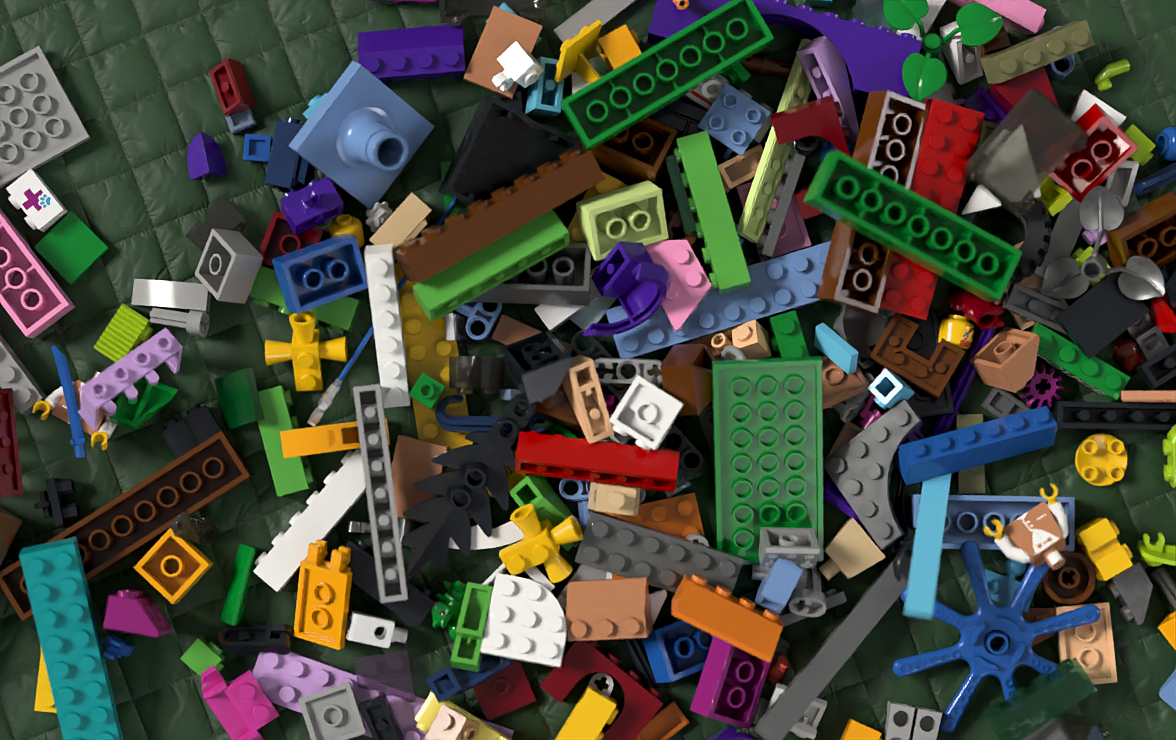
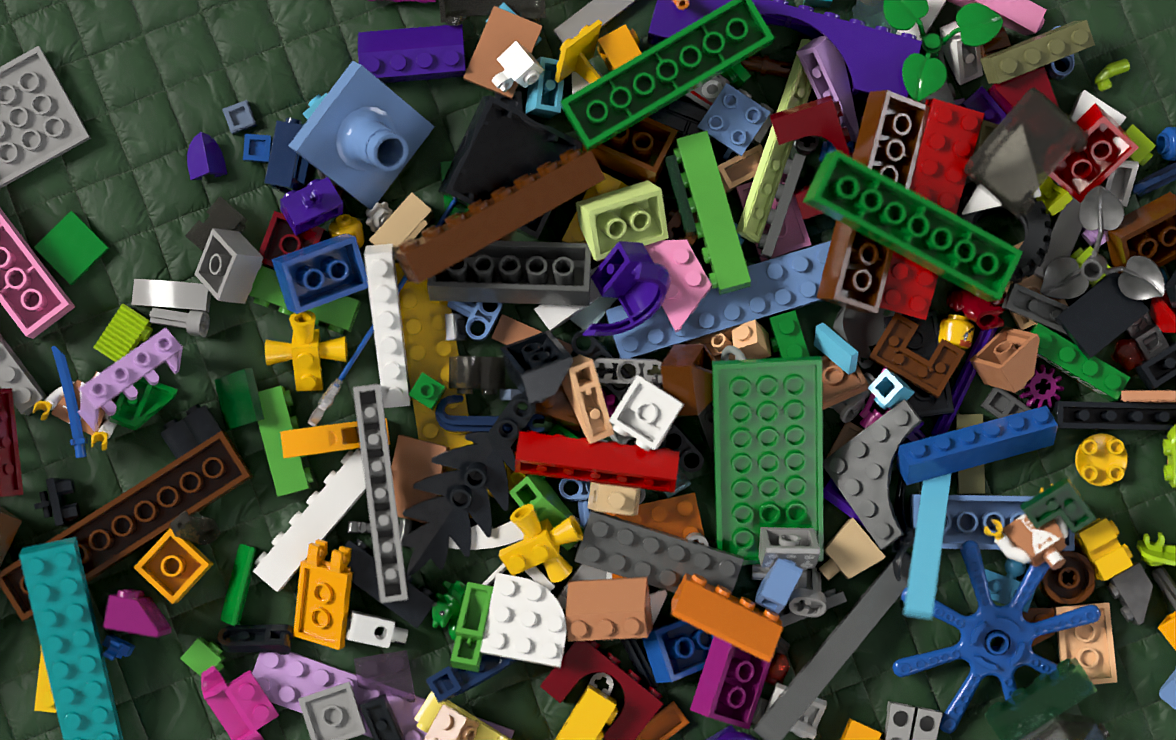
(37, 201): white brick -> none
(231, 87): dark red slope -> none
(491, 265): bright green brick -> none
(505, 691): dark red plate -> none
(1059, 500): none -> dark green plate

